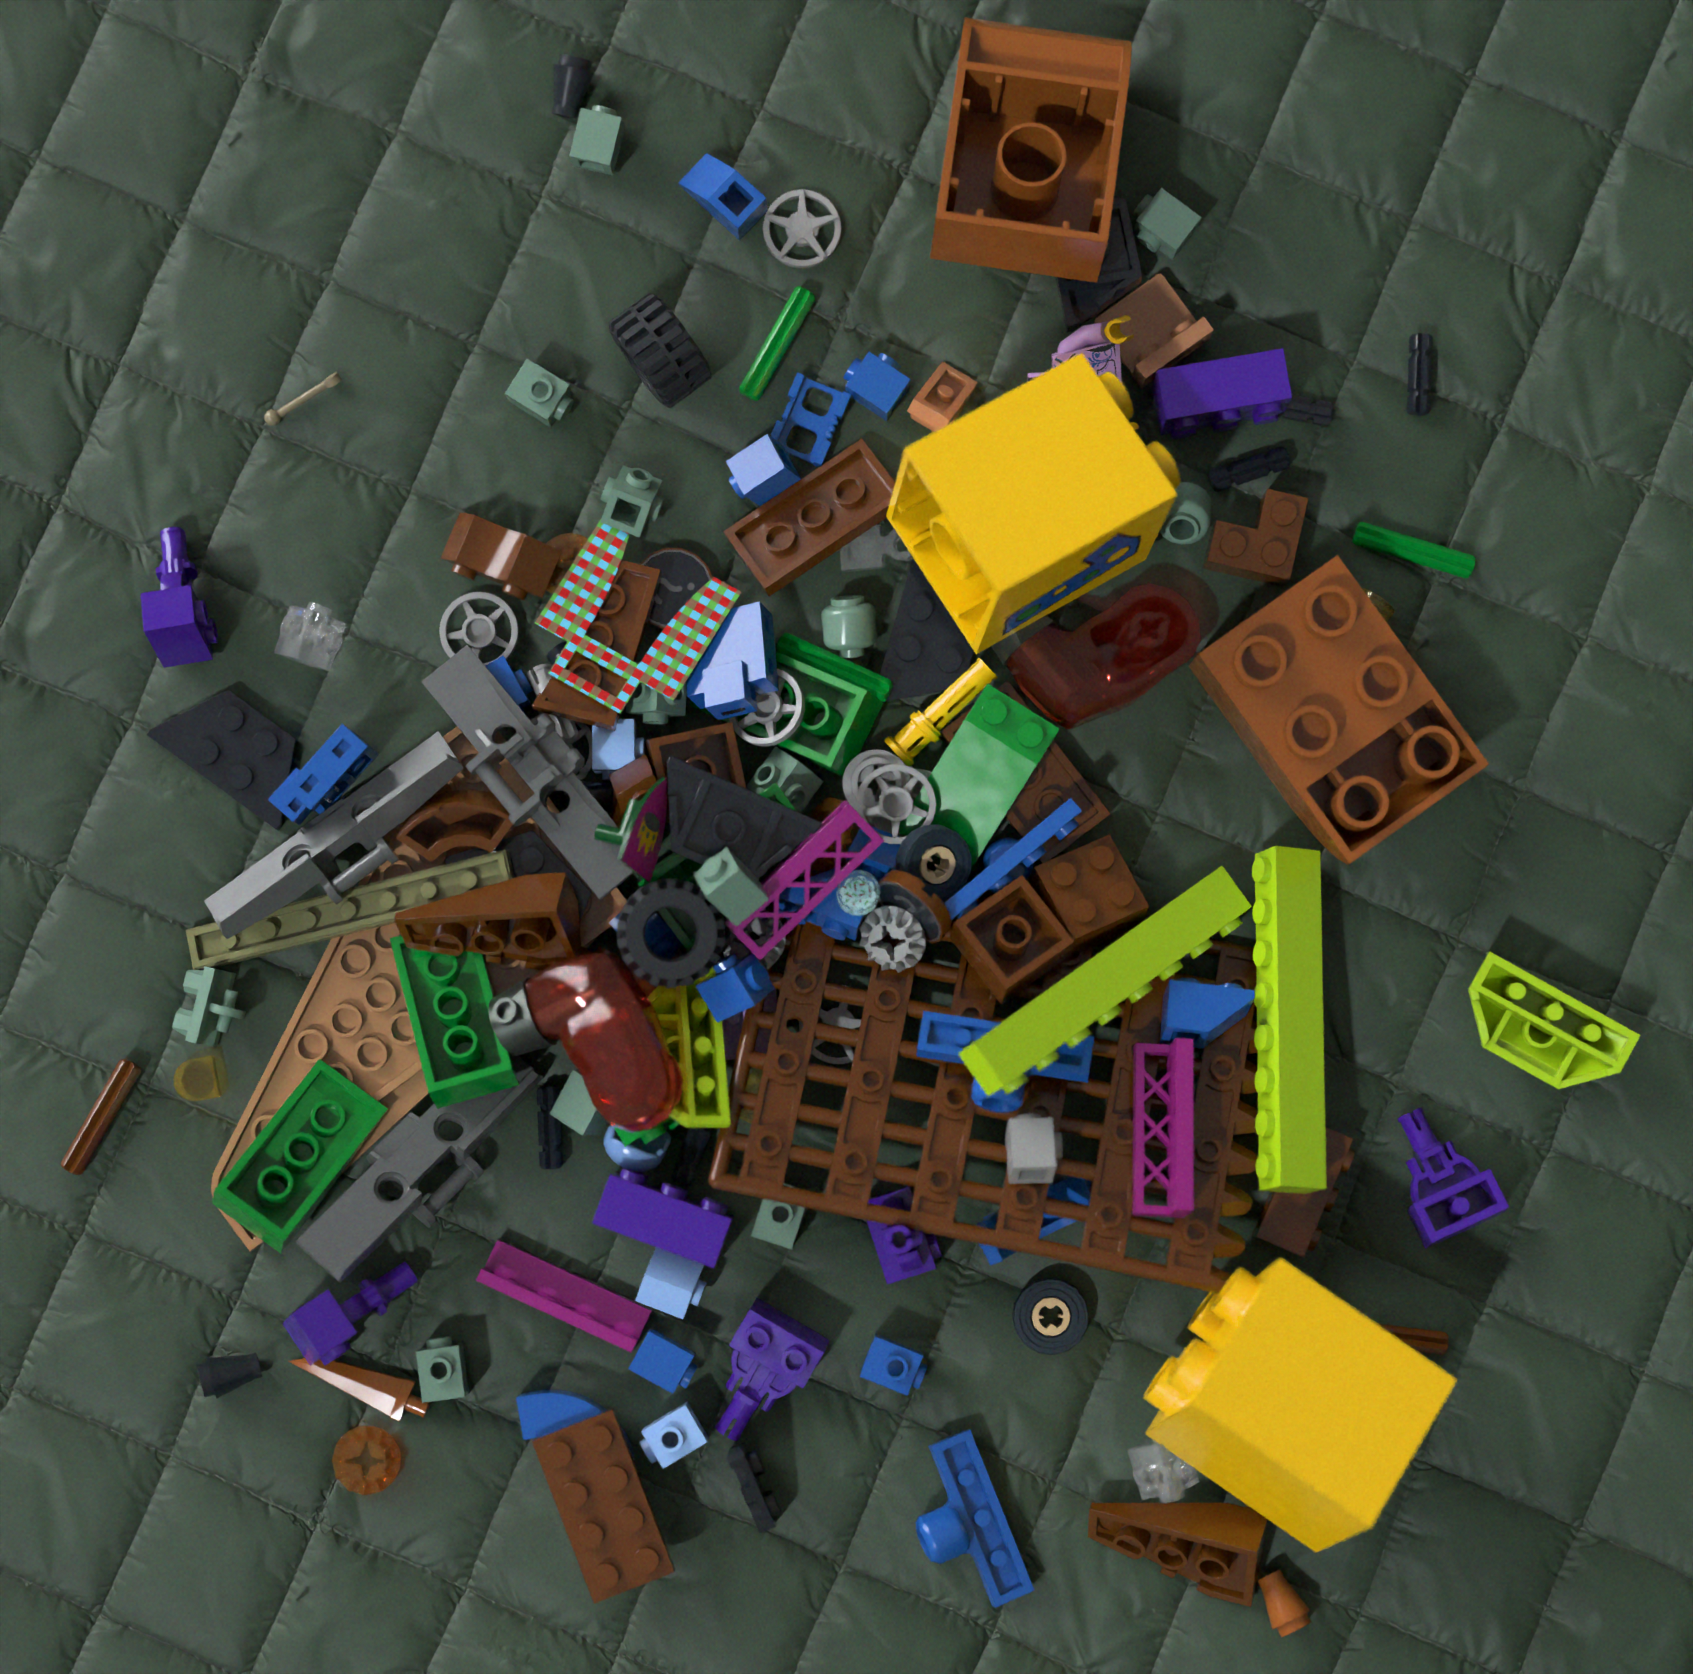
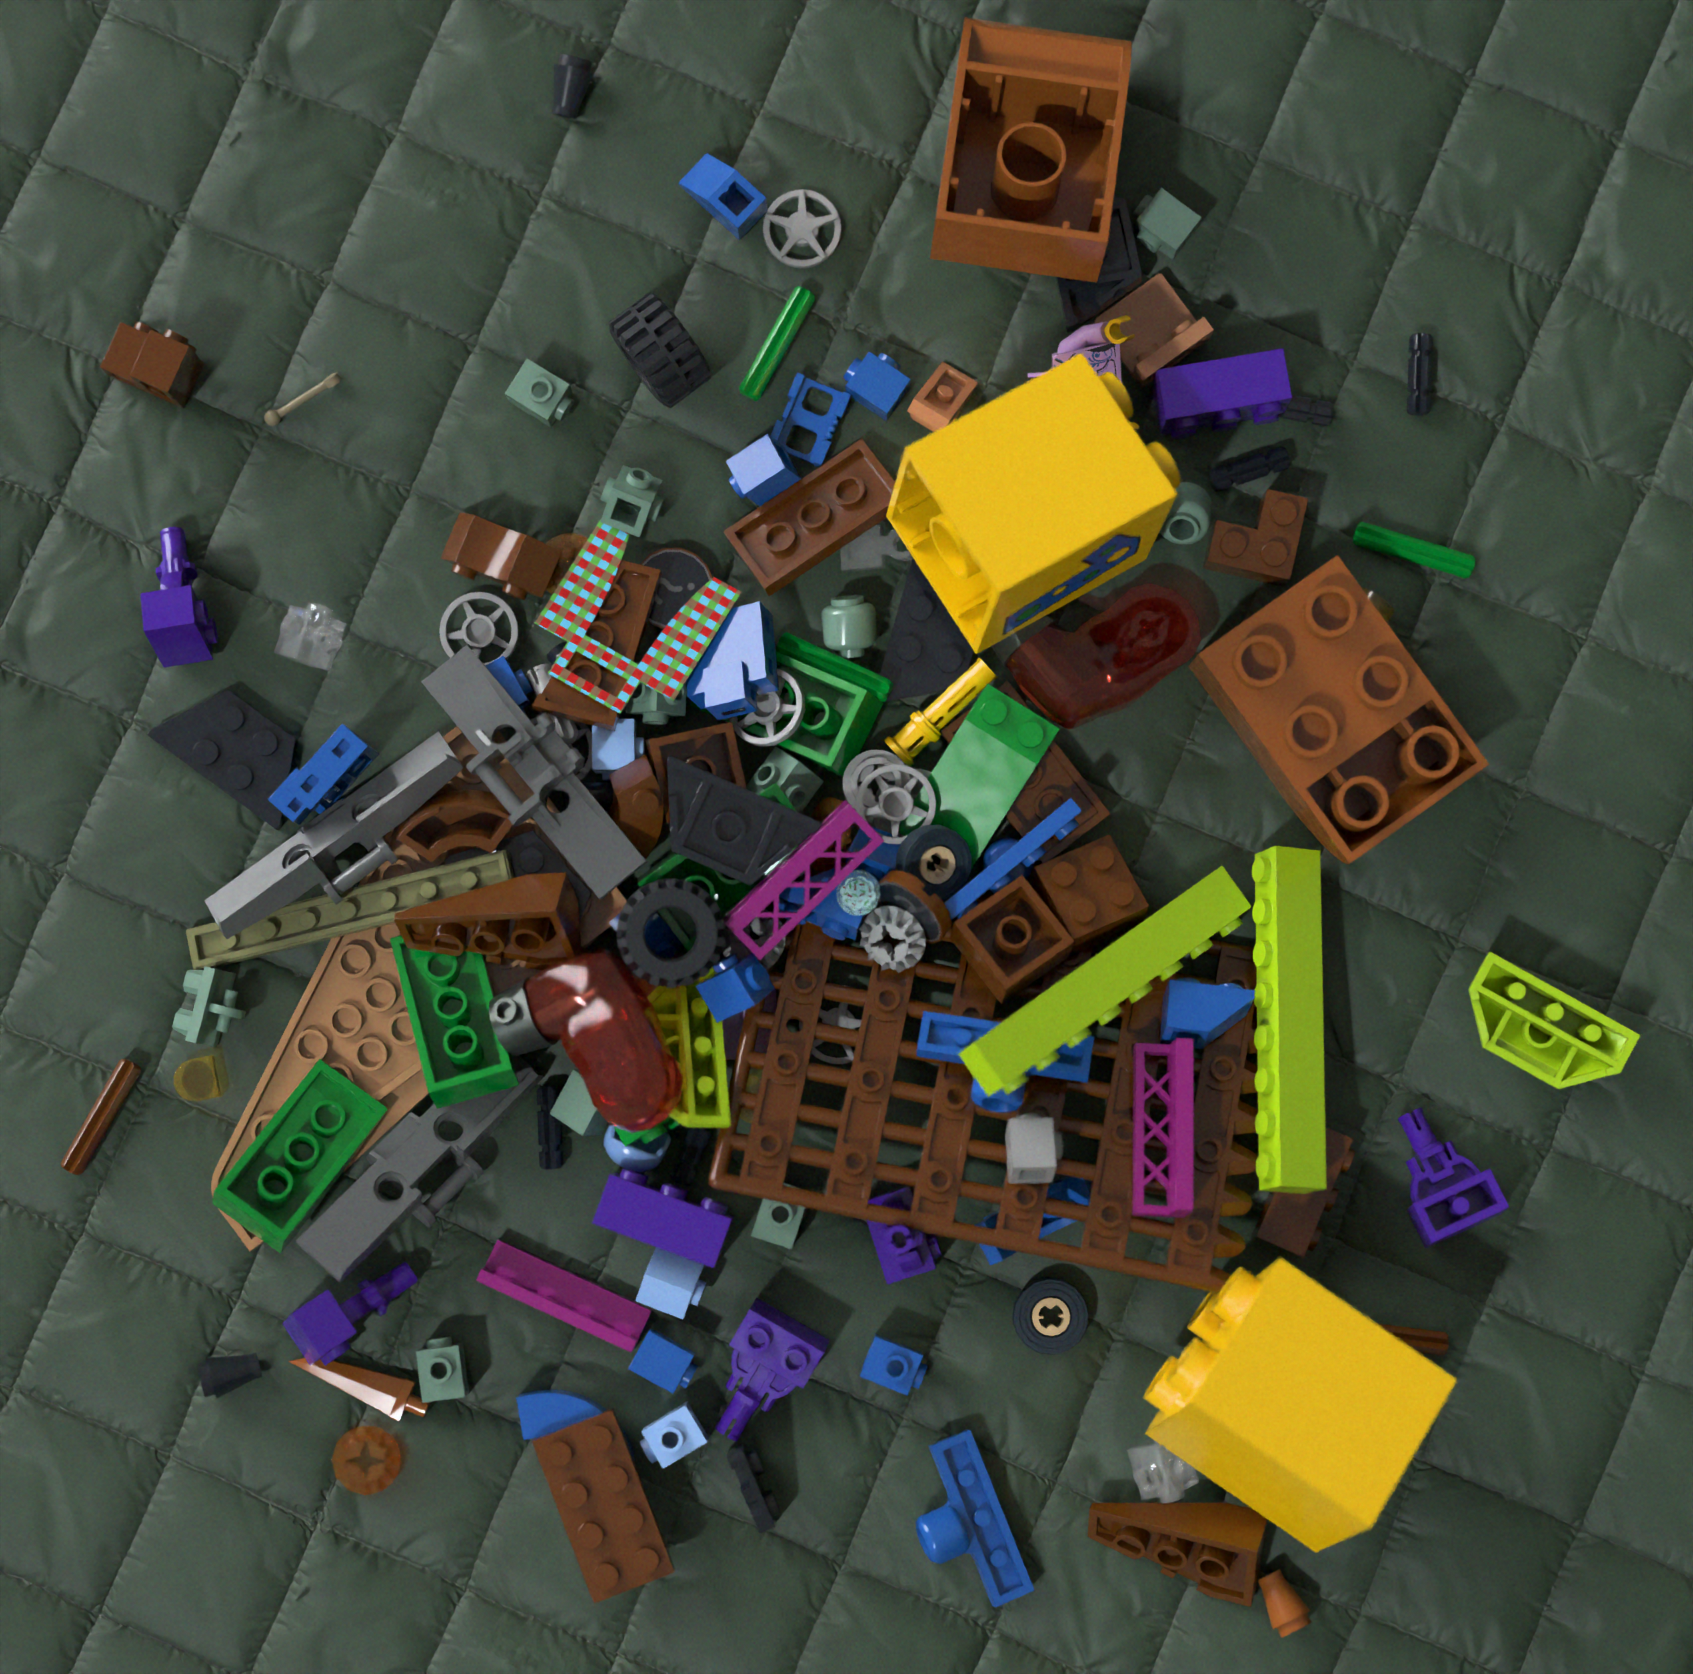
(153, 362): none -> reddish brown brick
(597, 140): sand green brick -> none
(640, 831): shield -> none
(731, 886): sand green brick -> none

